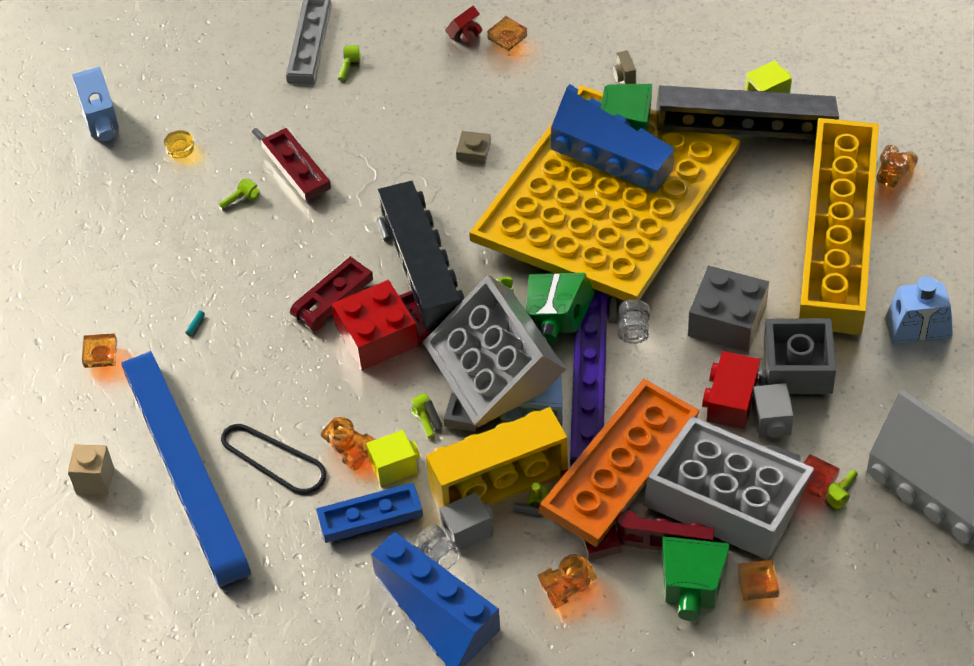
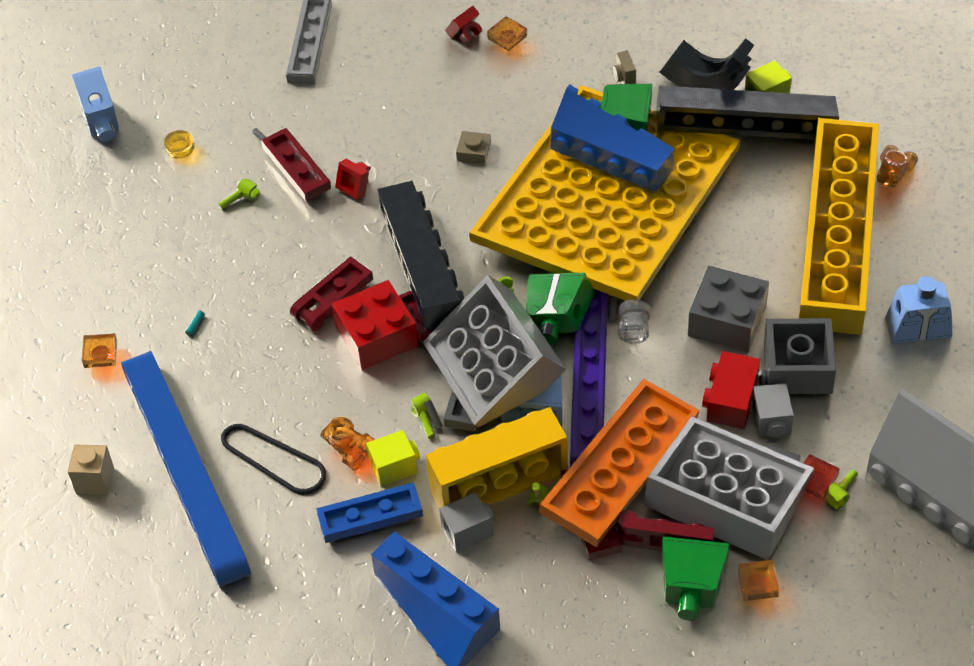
(350, 54): lime hand -> none
(352, 178): none -> red tile
(383, 229): dark grey piece -> none
(434, 544): clear wheel -> none
(526, 508): dark grey piece -> none
(571, 577): clear orange plate -> none
(693, 69): none -> black arch

